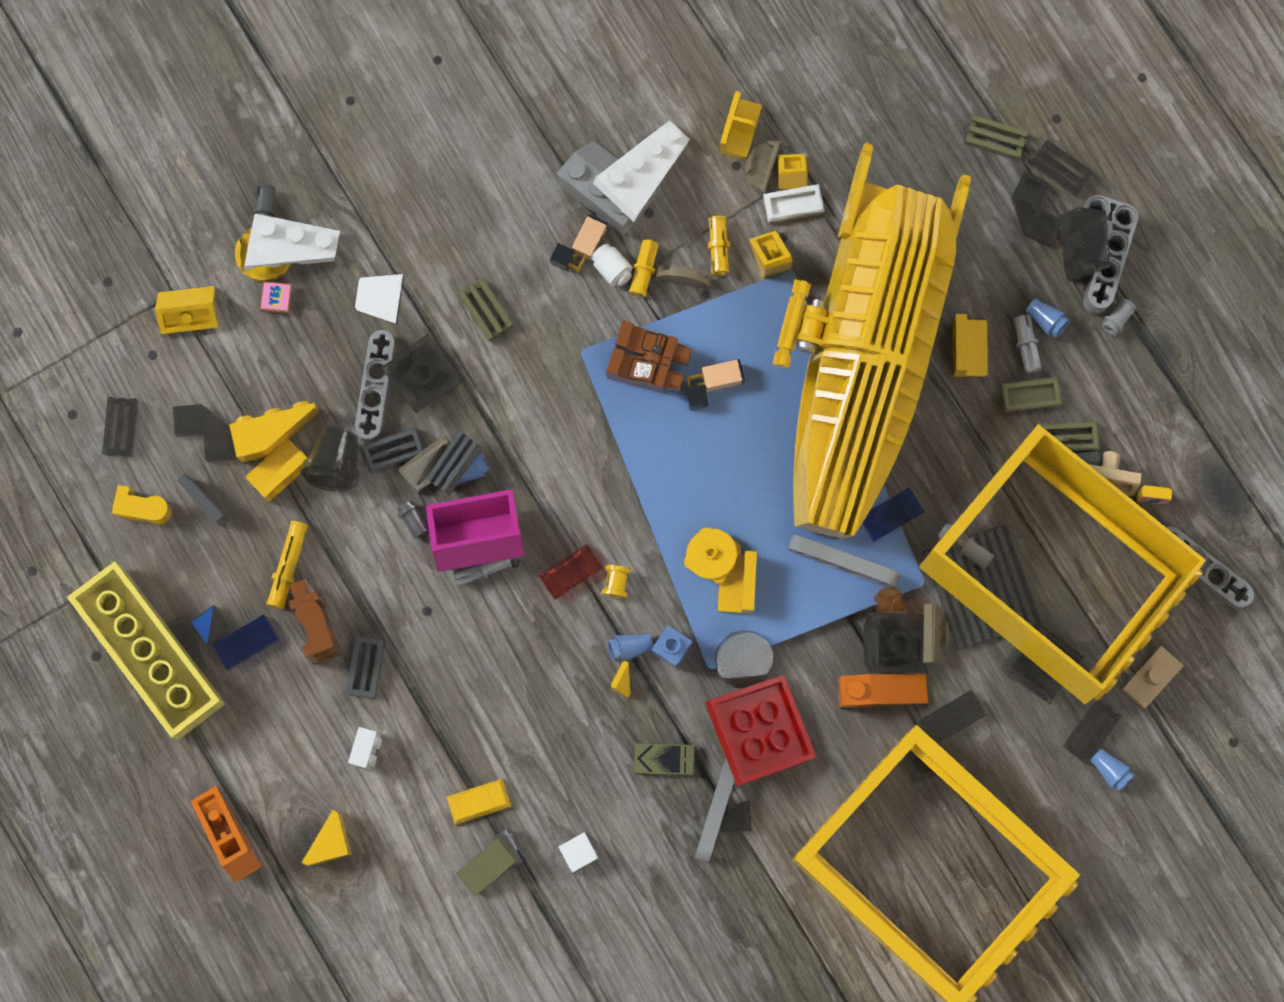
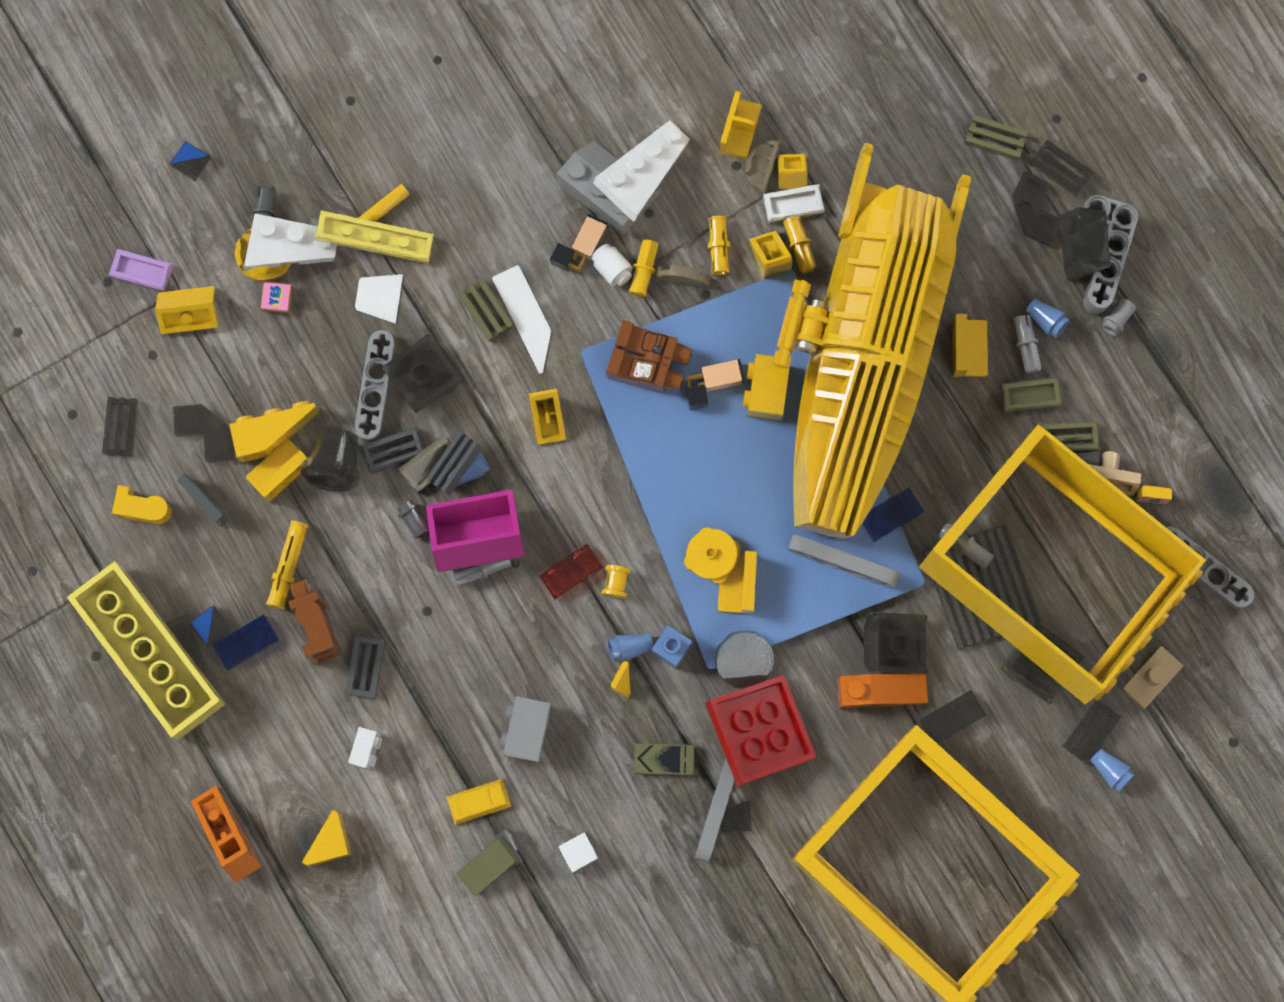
(141, 270): none -> lavender tile
(190, 161): none -> clear smoke tile
(374, 237): none -> light yellow tile
(386, 204): none -> yellow piece
(524, 313): none -> white sticker
(526, 729): none -> light grey brick
(547, 416): none -> yellow slope
(767, 389): none -> yellow brick
(800, 244): none -> yellow axle
(889, 601): clear orange plate -> none
(935, 633): dark tan tile -> none

